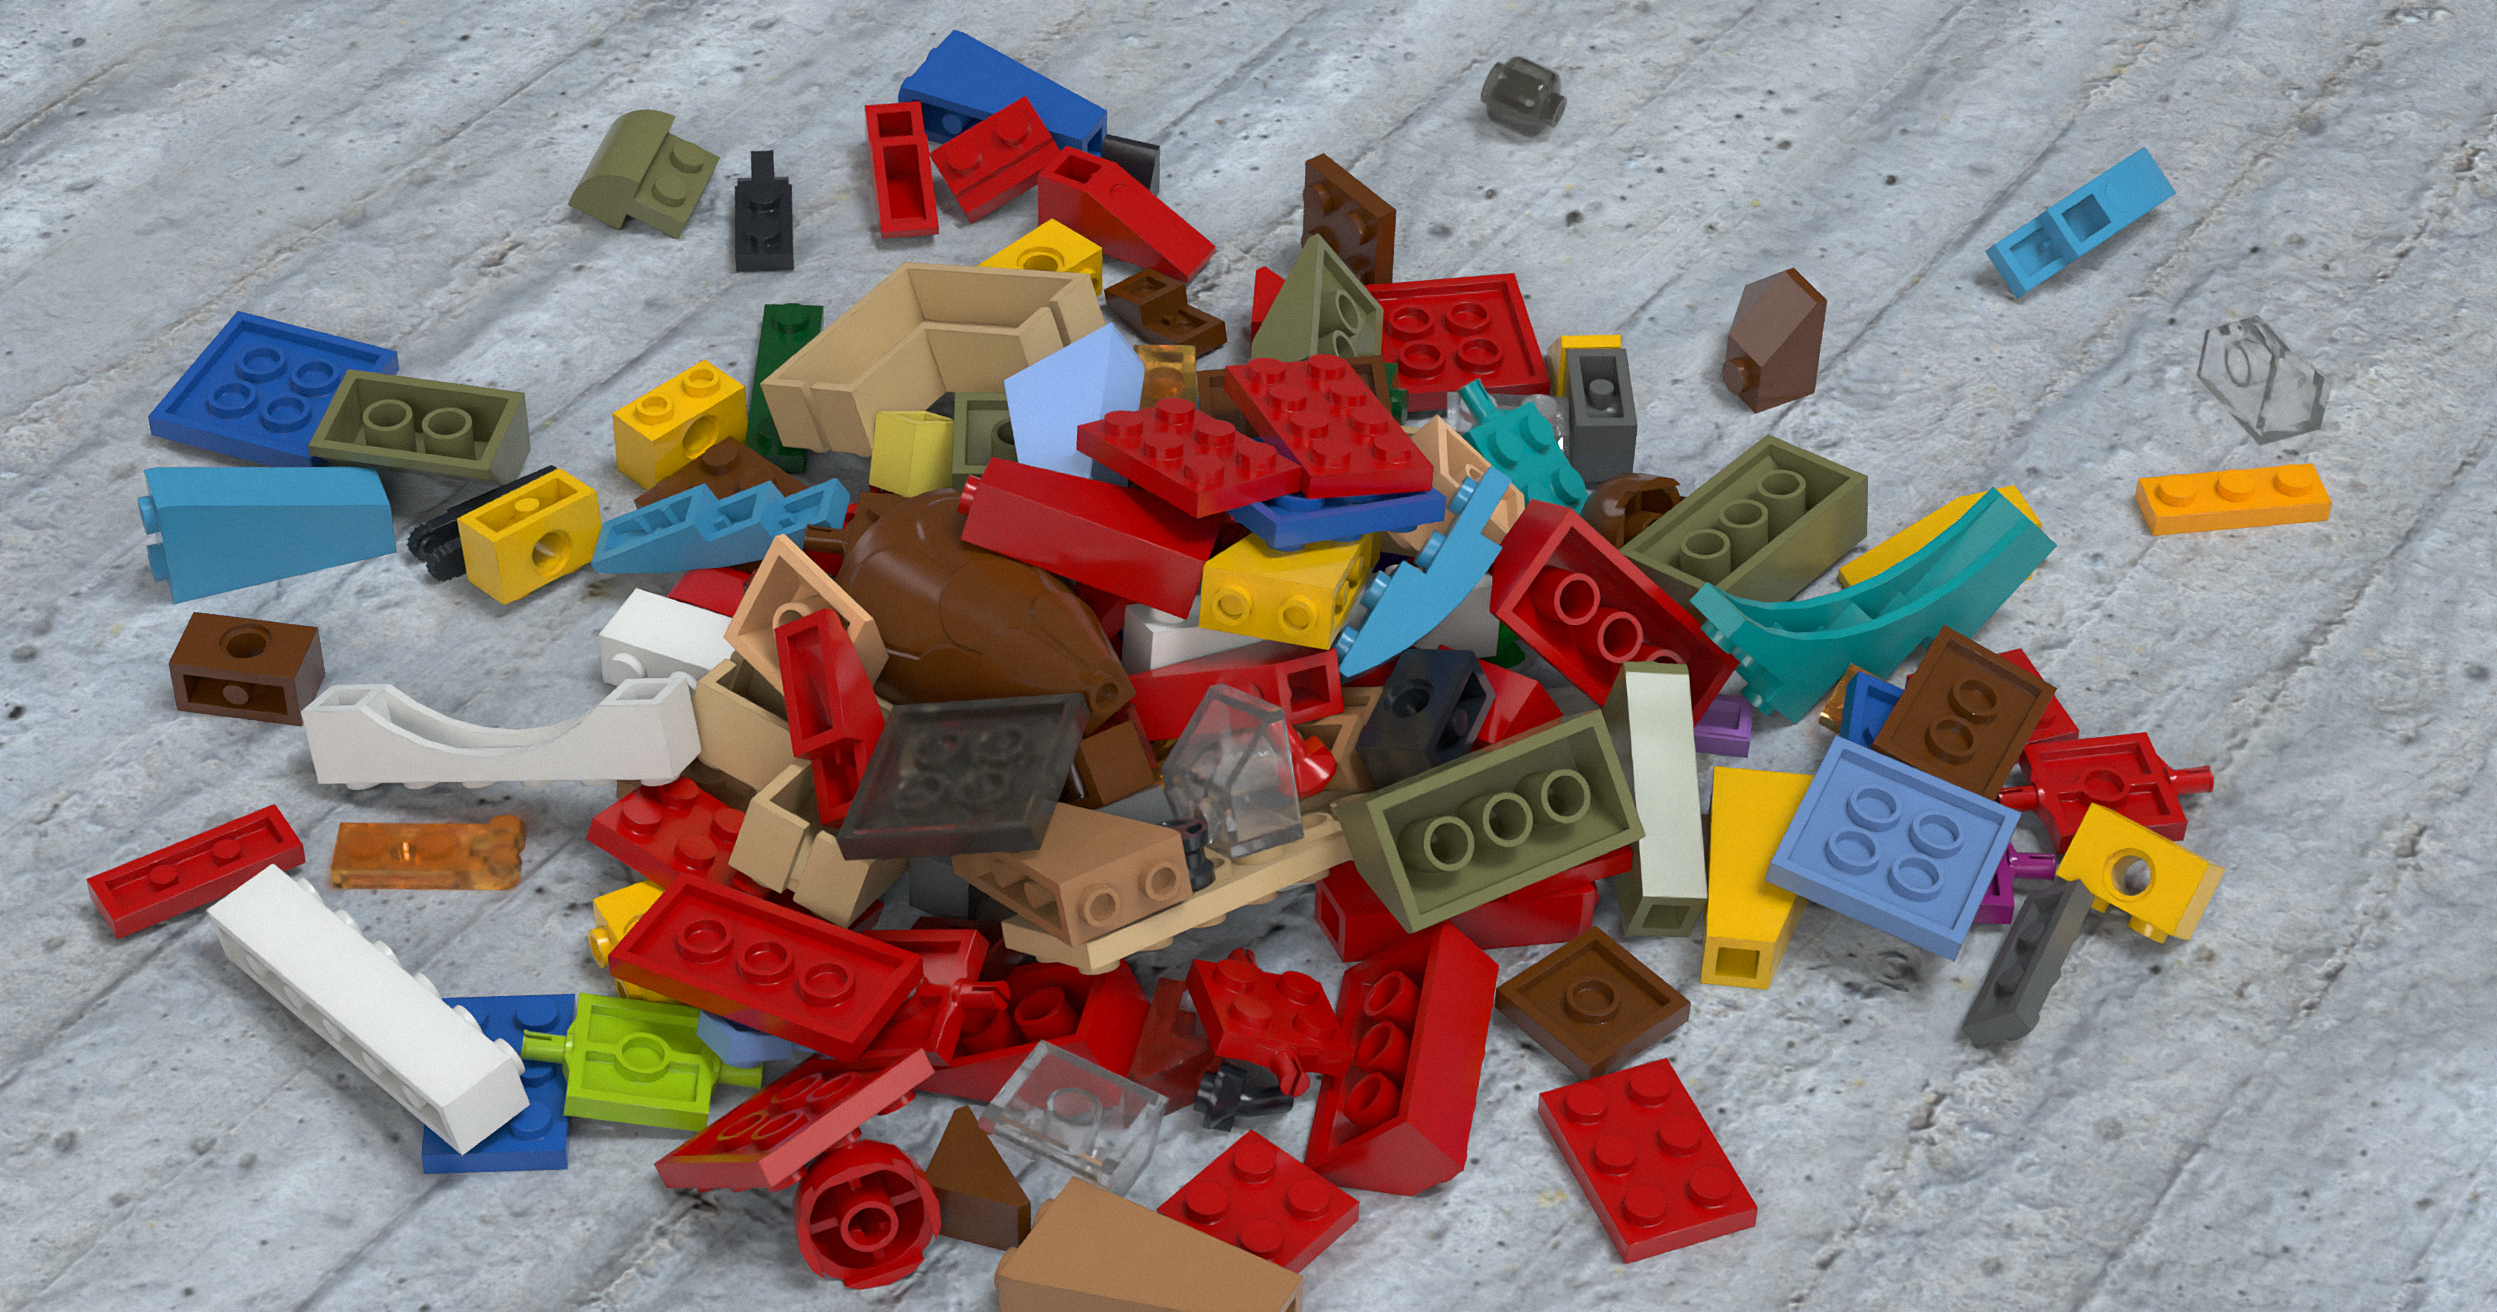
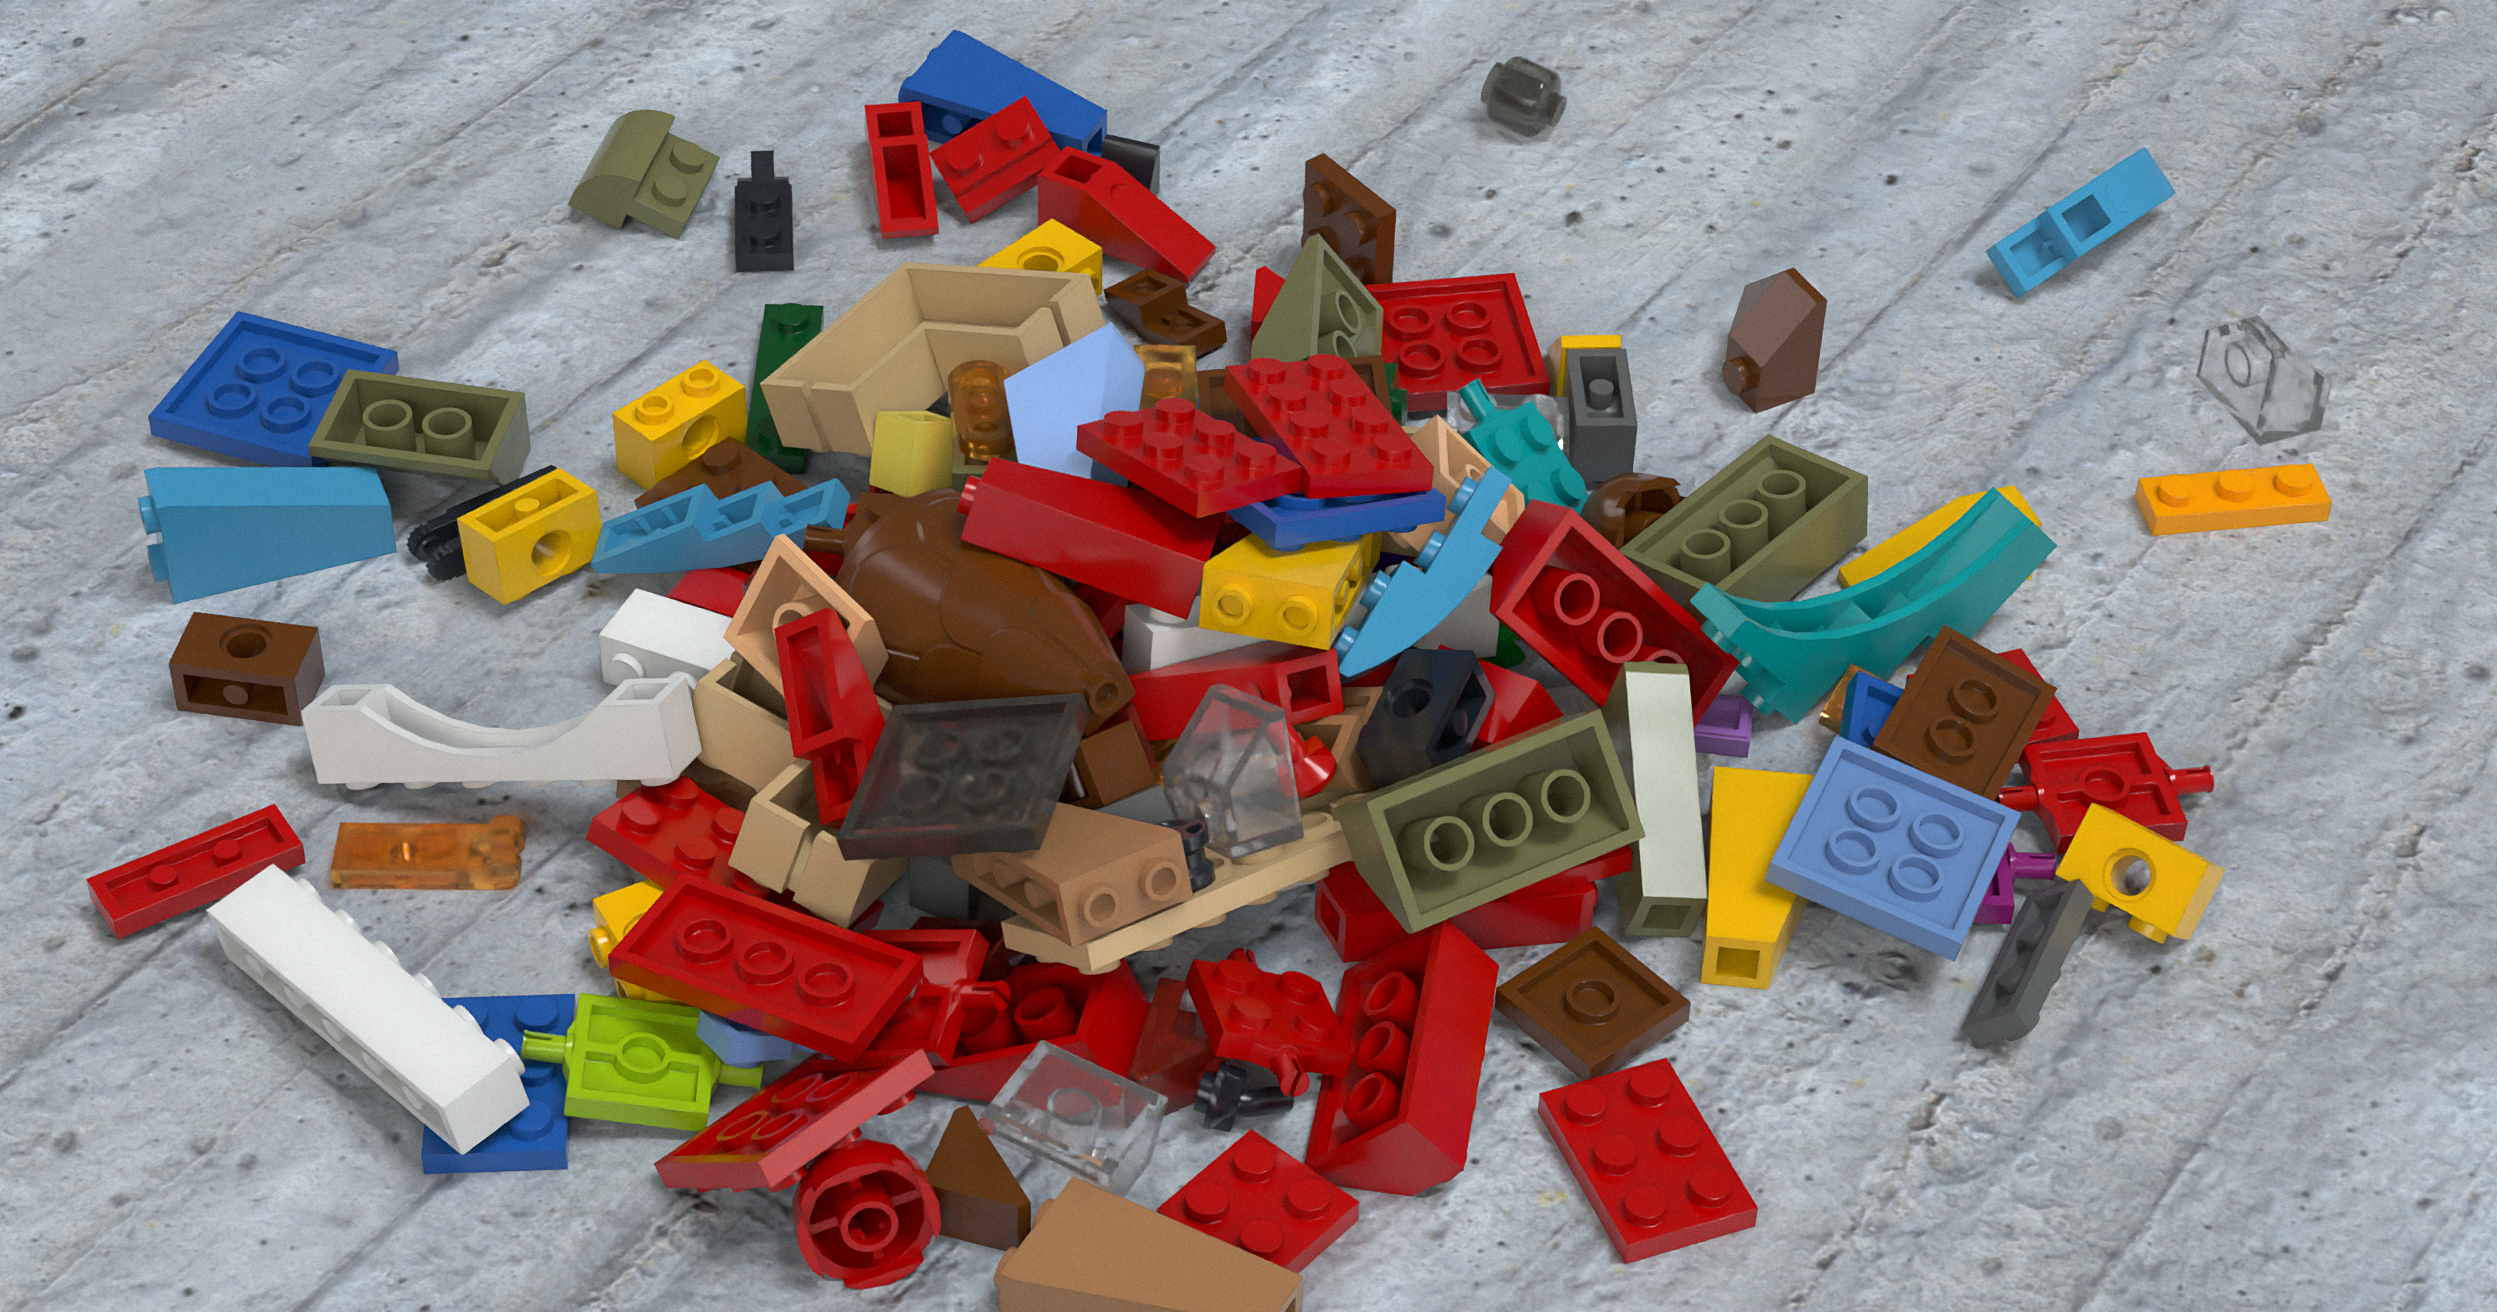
(980, 410): none -> clear orange plate

